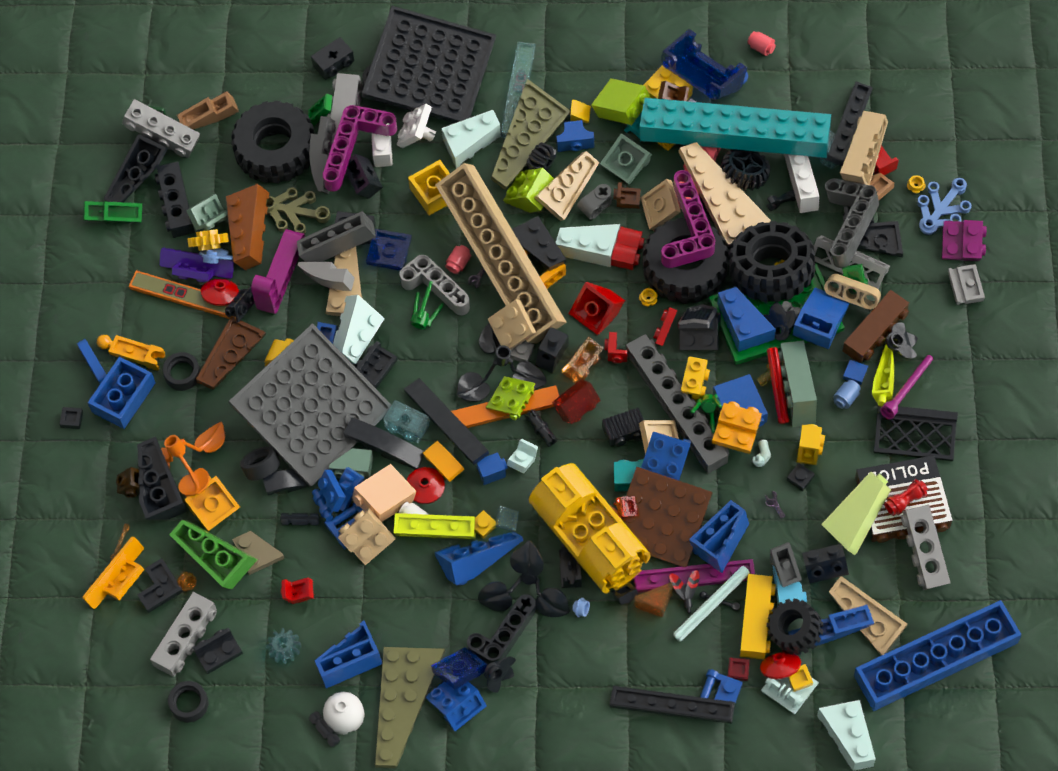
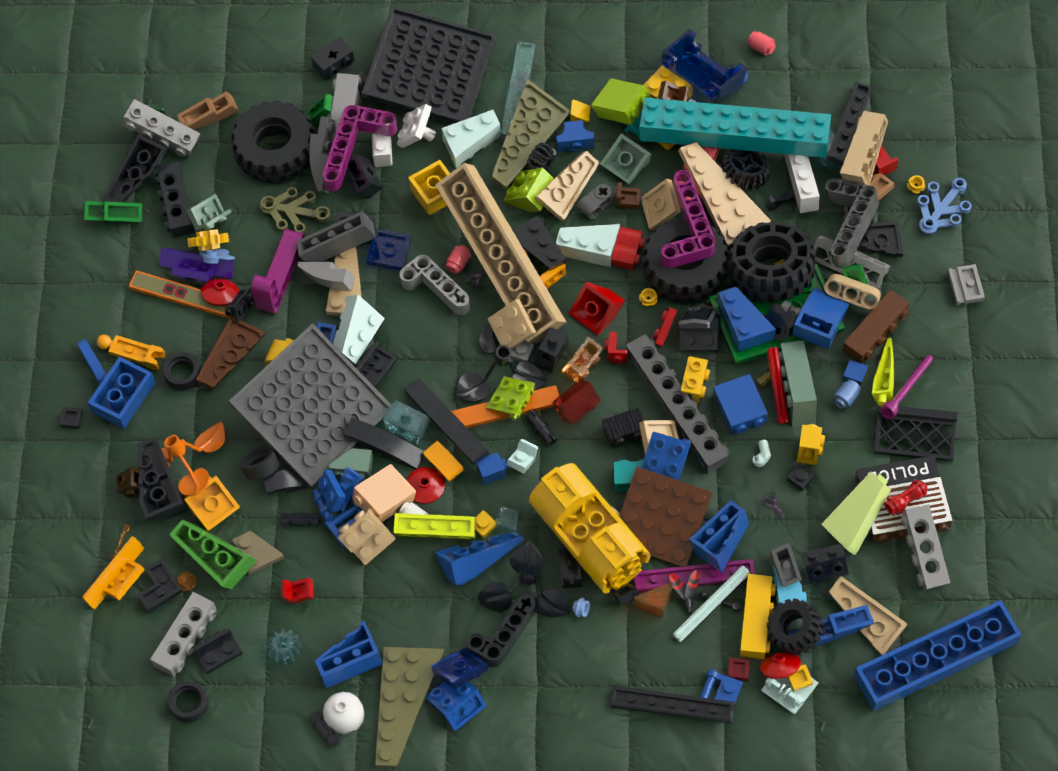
(246, 225): dark orange wedge -> none
(420, 319): green plant -> none
(498, 671): black plate -> none
(626, 506): clear red tile -> none
(708, 404): green plant -> none
(737, 427): light orange plate -> none
(849, 730): light aqua wedge -> none
(901, 341): plate -> none
(963, 240): magenta plate -> none

